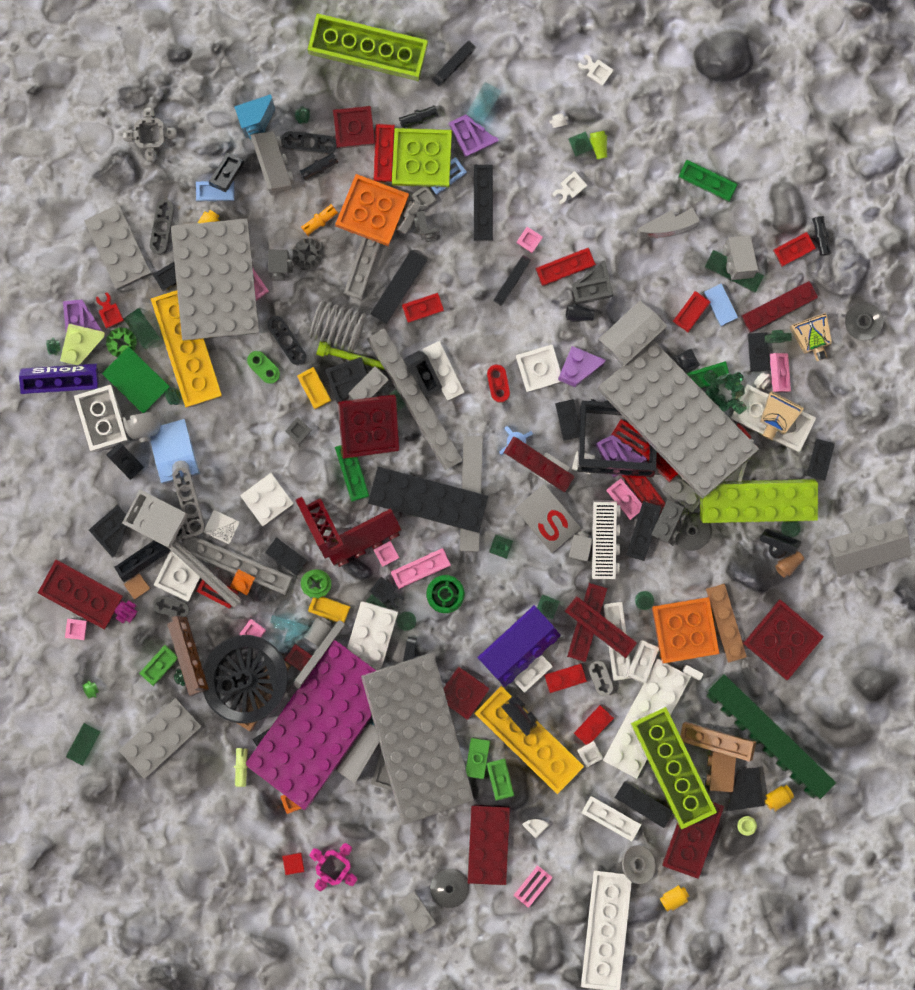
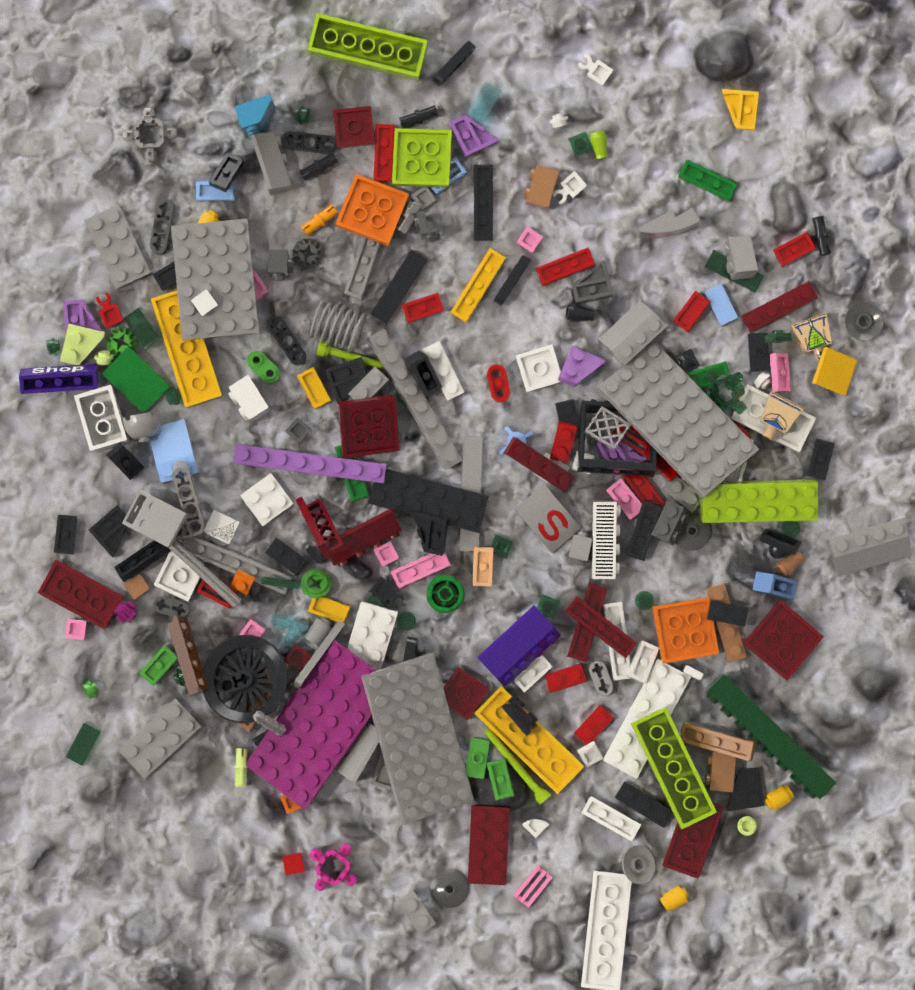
(65, 534): none -> black plate
(103, 358): none -> yellowish green plate
(204, 302): none -> white tile
(249, 399): none -> white brick
(269, 723): none -> light grey axle
(280, 583): none -> clear green tile
(310, 463): none -> medium lavender plate
(314, 554): none -> black tile
(432, 531): none -> black wing
(478, 285): none -> yellow tile
(482, 566): none -> light nougat plate
(540, 794): none -> lime piece
(542, 187): none -> medium nougat brick
(563, 442): none -> red plate
(614, 417): none -> light grey window
(727, 613): none -> black plate
(742, 107): none -> yellow wing
(774, 585): none -> medium blue slope
(834, 371): none -> yellow tile

